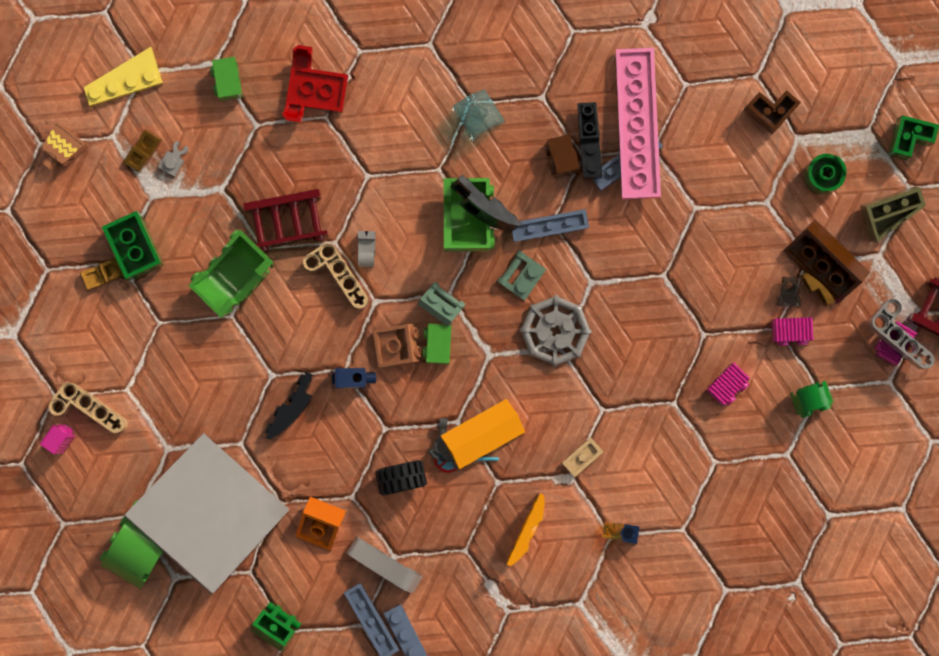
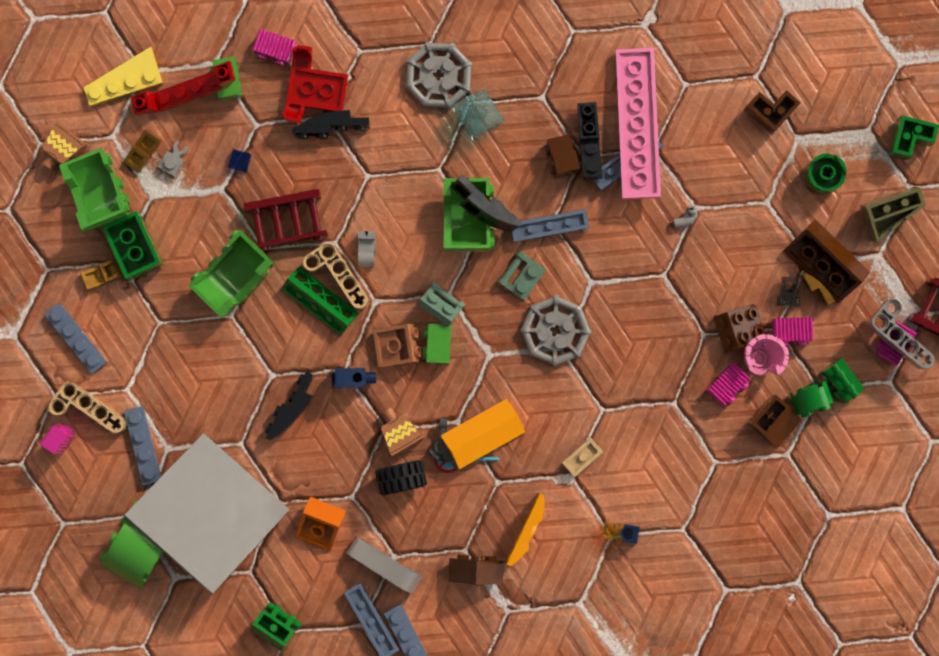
(76, 338): none -> sand blue plate
(95, 189): none -> bright green cylinder
(143, 445): none -> sand blue plate
(184, 92): none -> red slope
(240, 160): none -> clear blue tile
(274, 47): none -> dark pink brick
(317, 303): none -> green fence
(322, 125): none -> black slope
(399, 432): none -> nougat torso
(435, 64): none -> light grey plate
(476, 570): none -> reddish brown brick
(688, 218): none -> light grey arm
(738, 327): none -> reddish brown bracket
(766, 354): none -> bright pink hair
(775, 421): none -> reddish brown slope
(842, 381): none -> green brick

